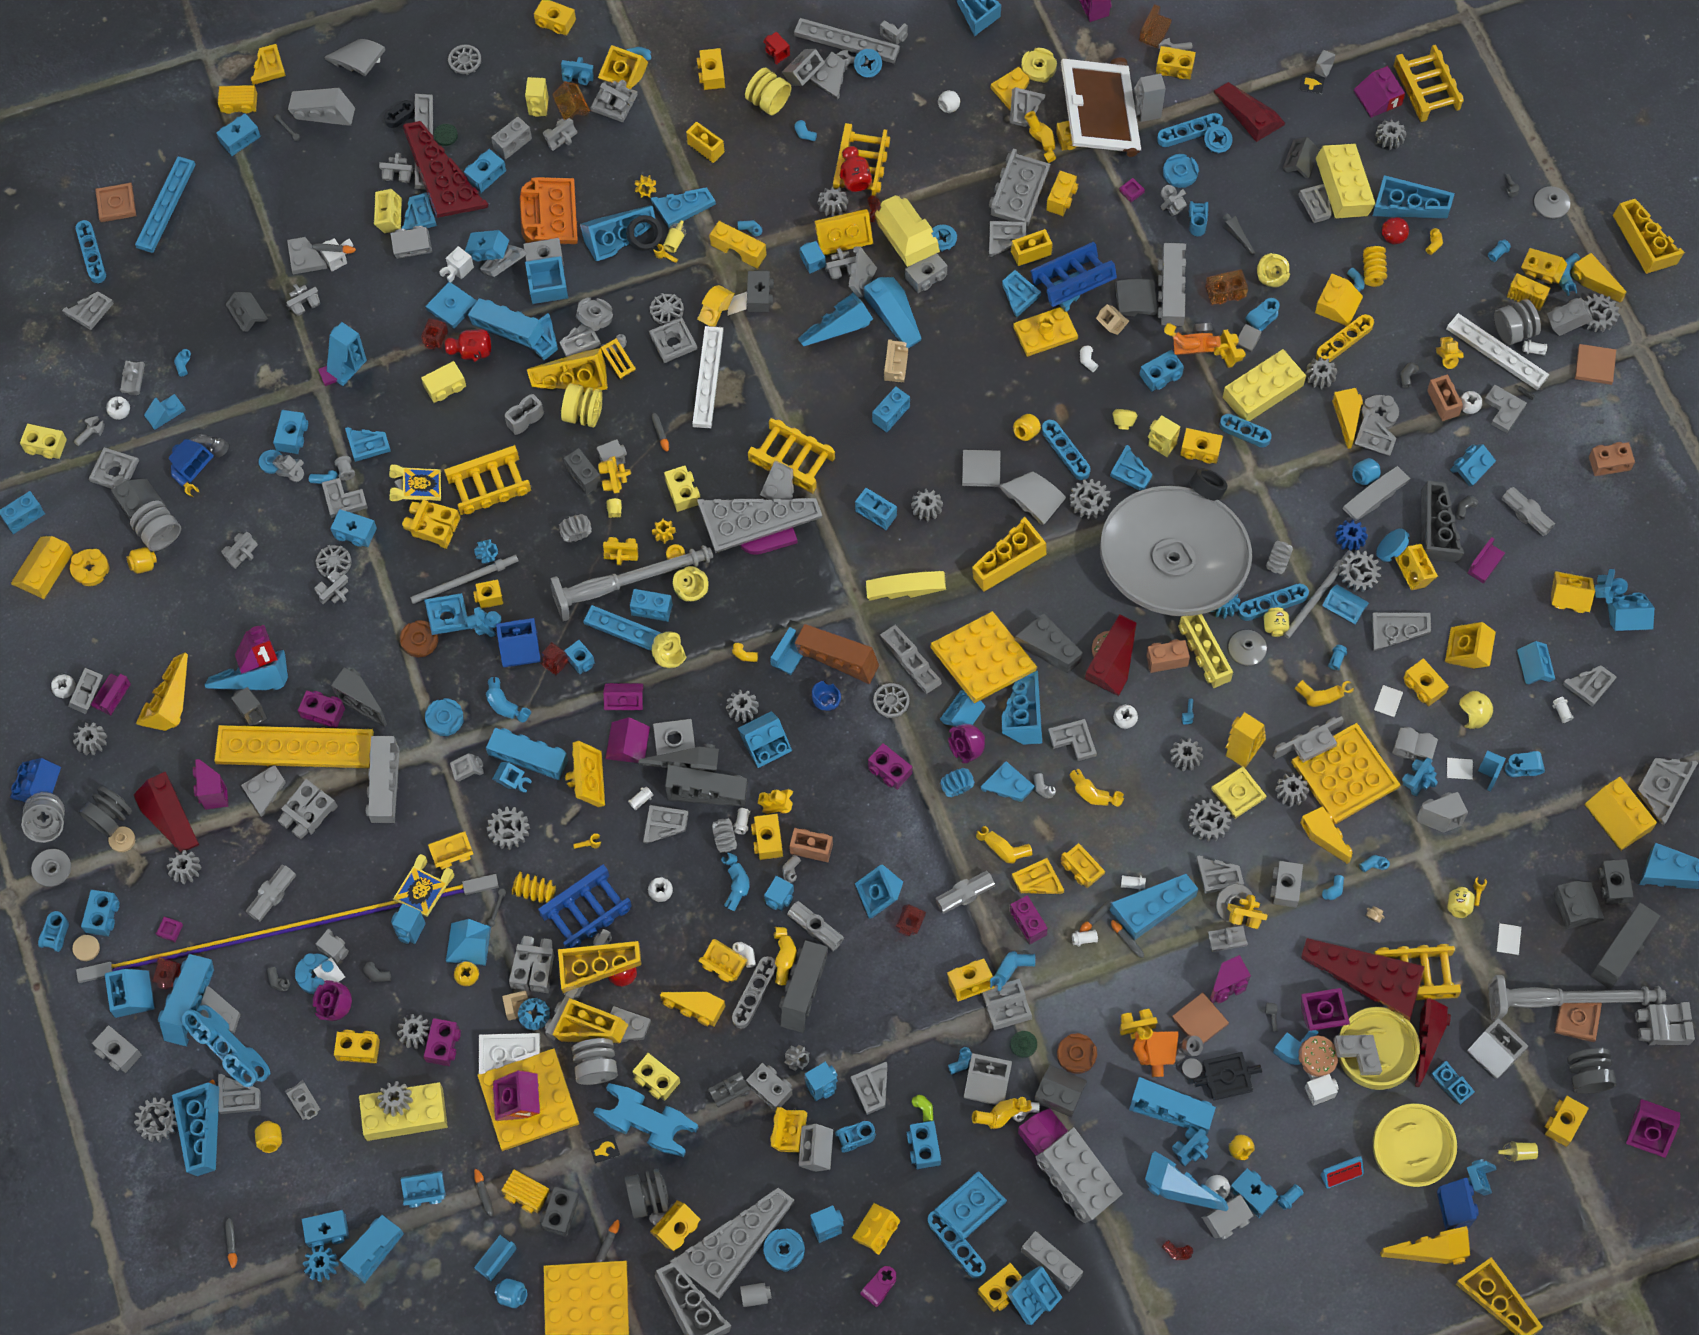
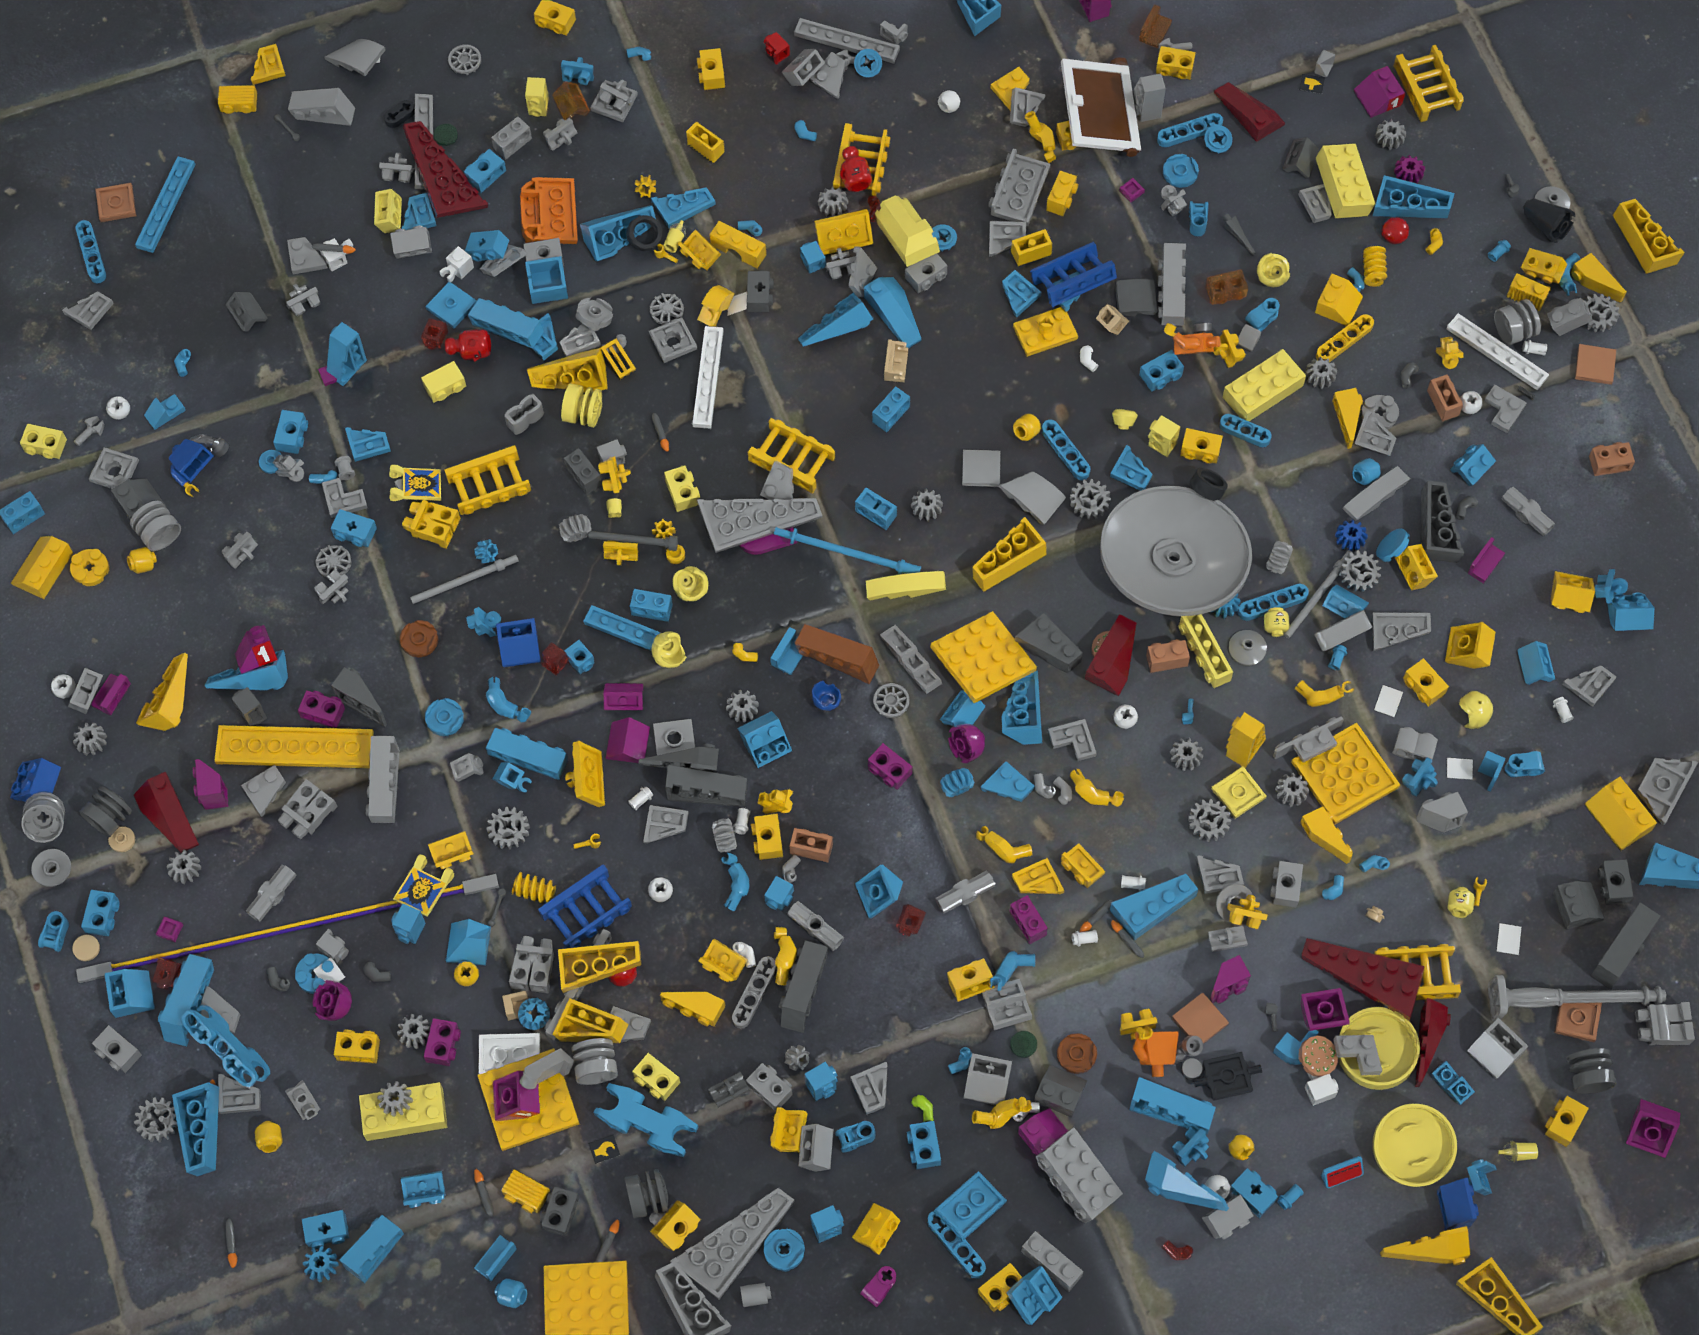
(132, 377): light grey hips -> none
(238, 134): dark azure brick -> none
(452, 604): dark azure piece -> none
(492, 600): yellow brick -> none
(545, 1068): none -> light grey leg
(603, 585): light grey piece -> none
(623, 66): yellow slope -> none
(670, 542): none -> dark grey piece
(700, 250): none -> yellow bracket
(768, 91): light yellow wheel -> none
(900, 566): none -> dark azure bar
(1036, 73): light yellow plate -> none
(1066, 790): none -> light grey arm
(1343, 630): none -> light grey beam
(1409, 169): none -> magenta gear
(1549, 218): none -> black cone

